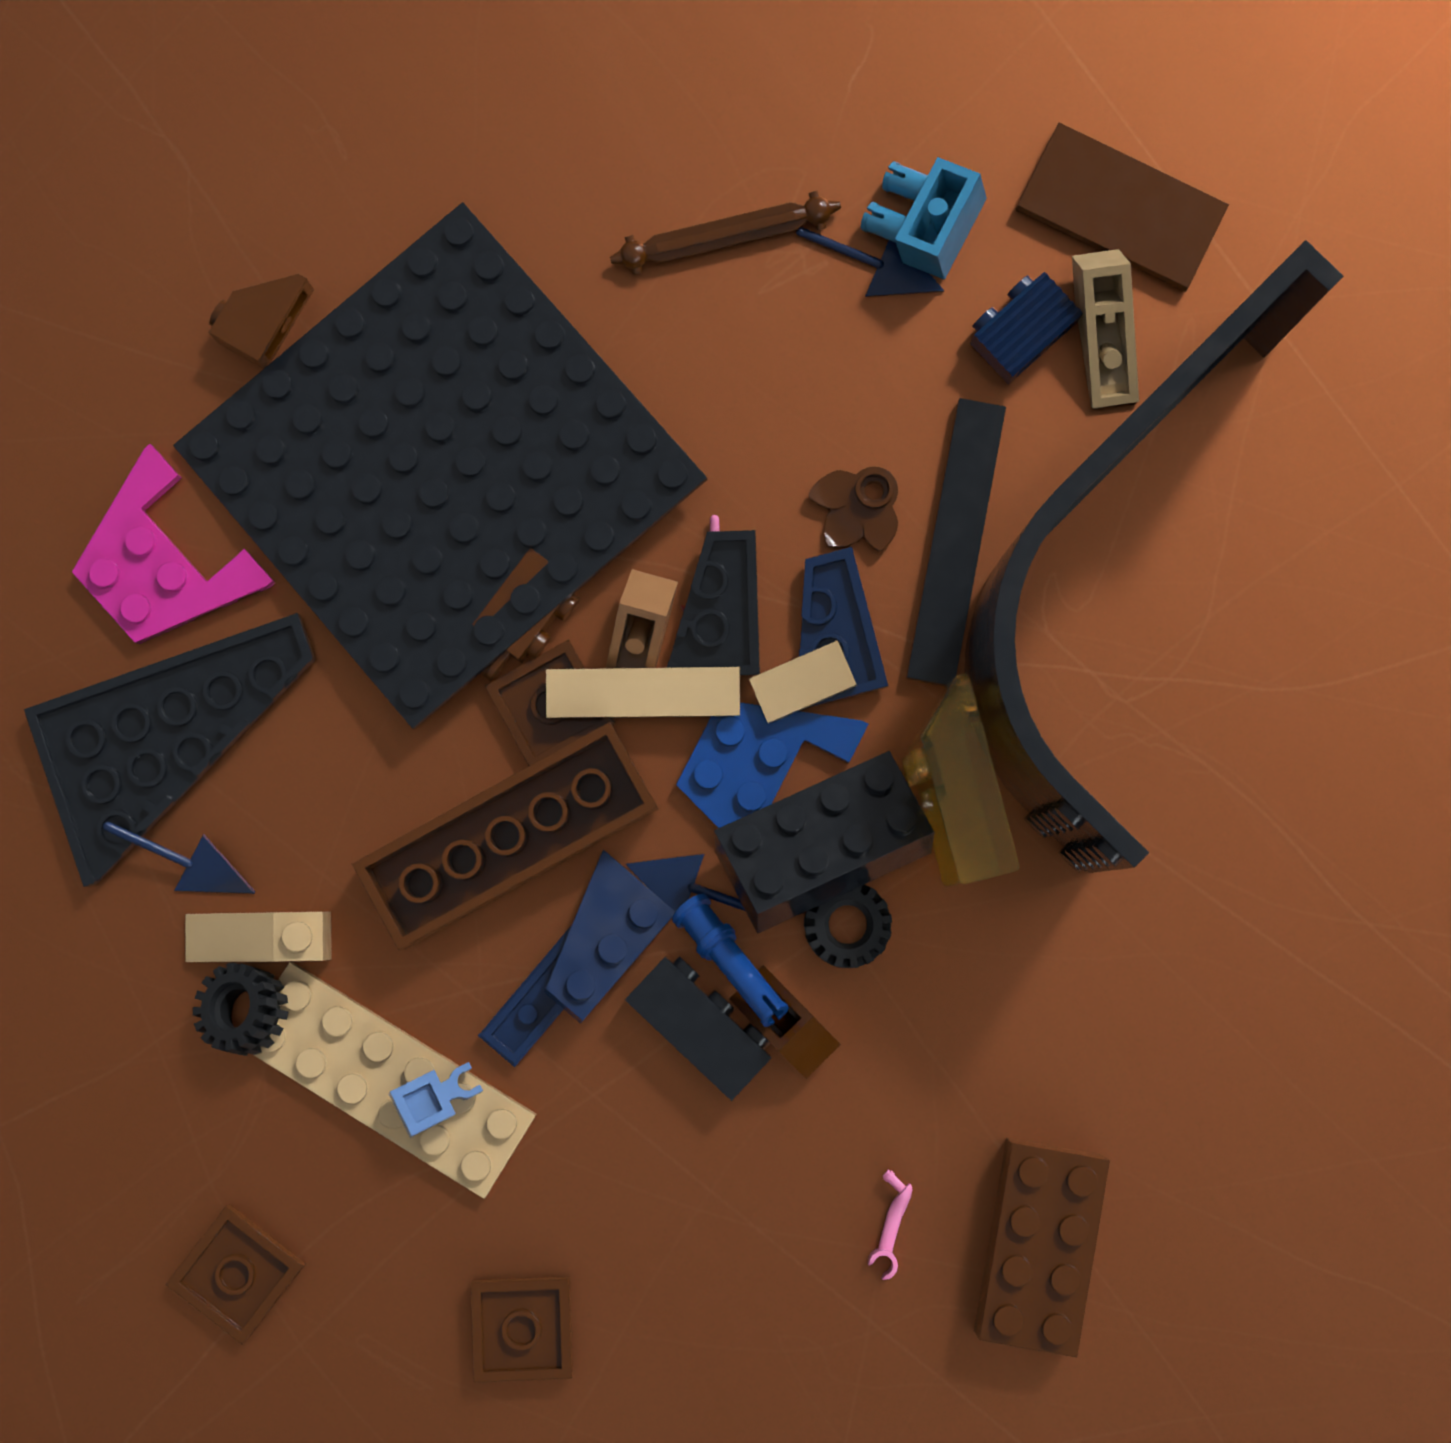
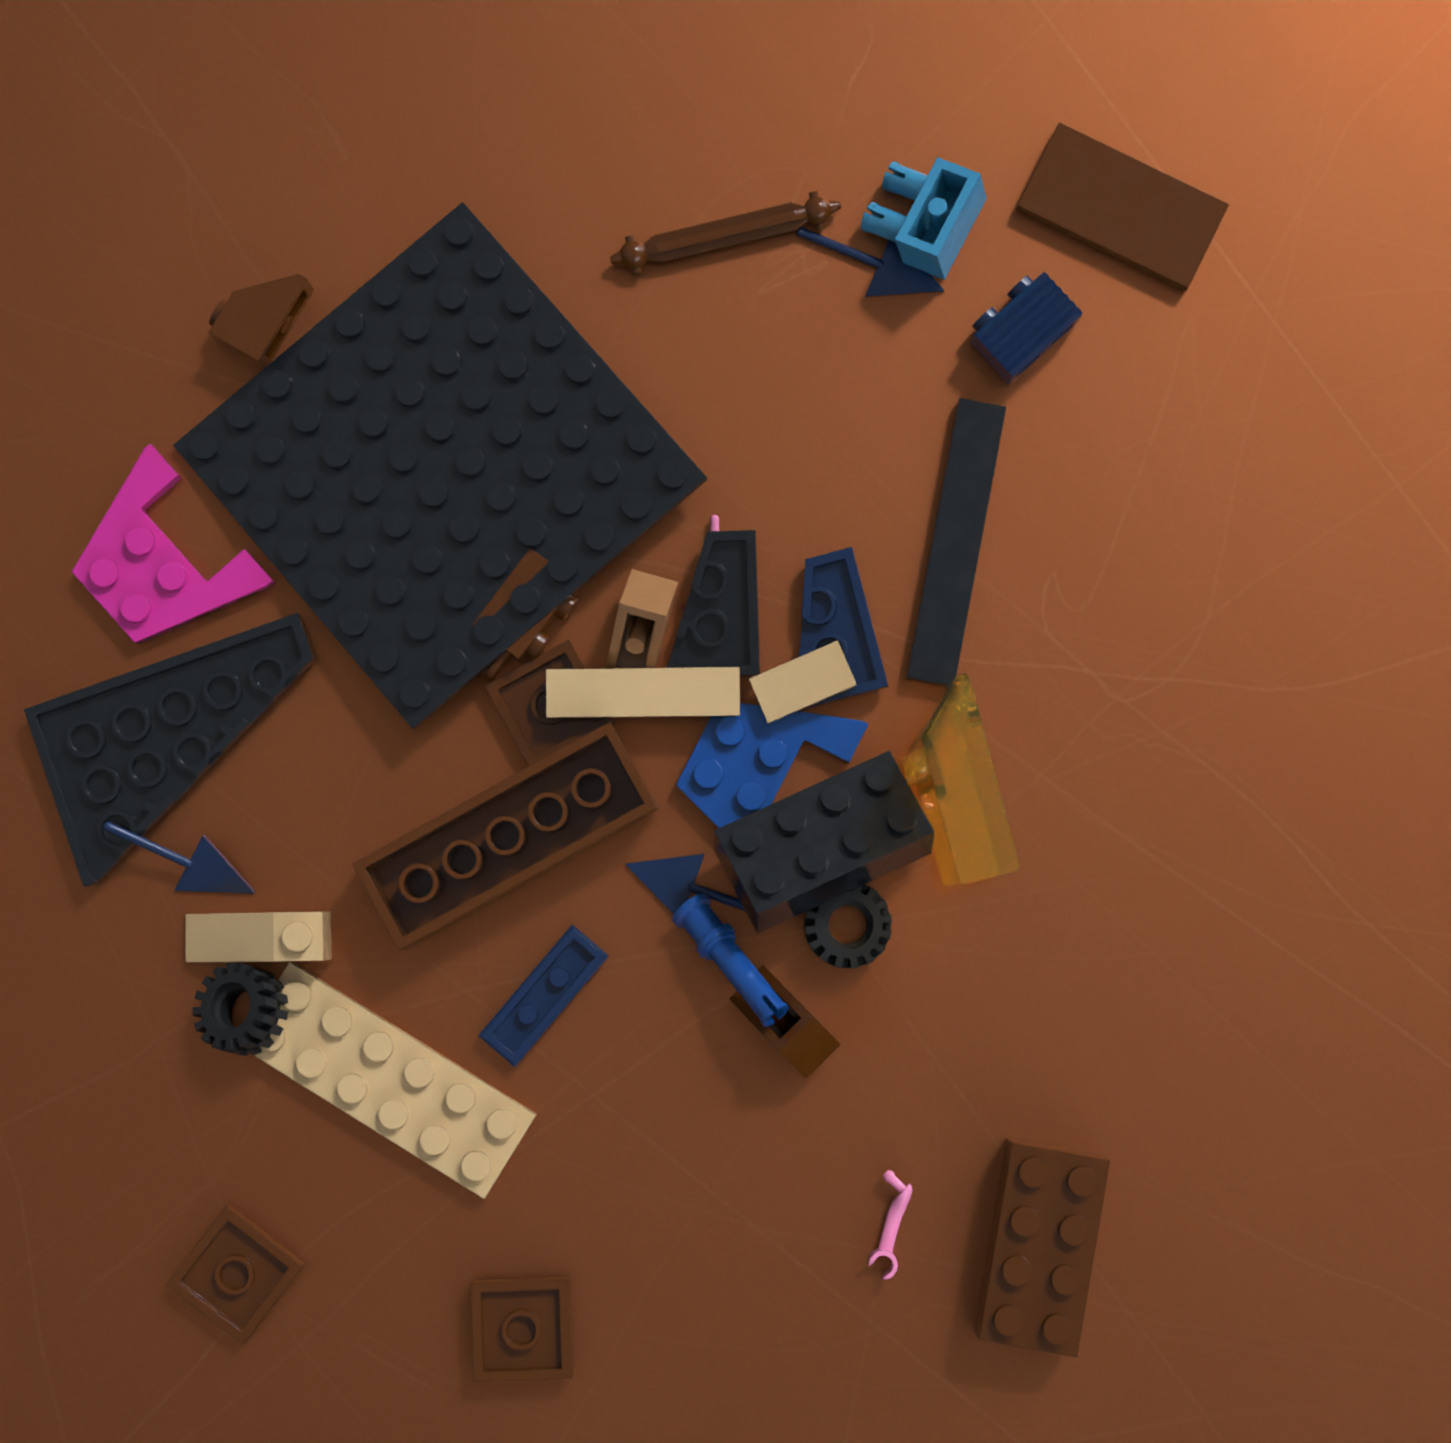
(427, 1100): medium blue plate -> none
(606, 937): dark blue wing -> none
(700, 1026): black brick -> none
(852, 512): reddish brown plate -> none
(1019, 754): black panel -> none
(1107, 326): tan slope -> none

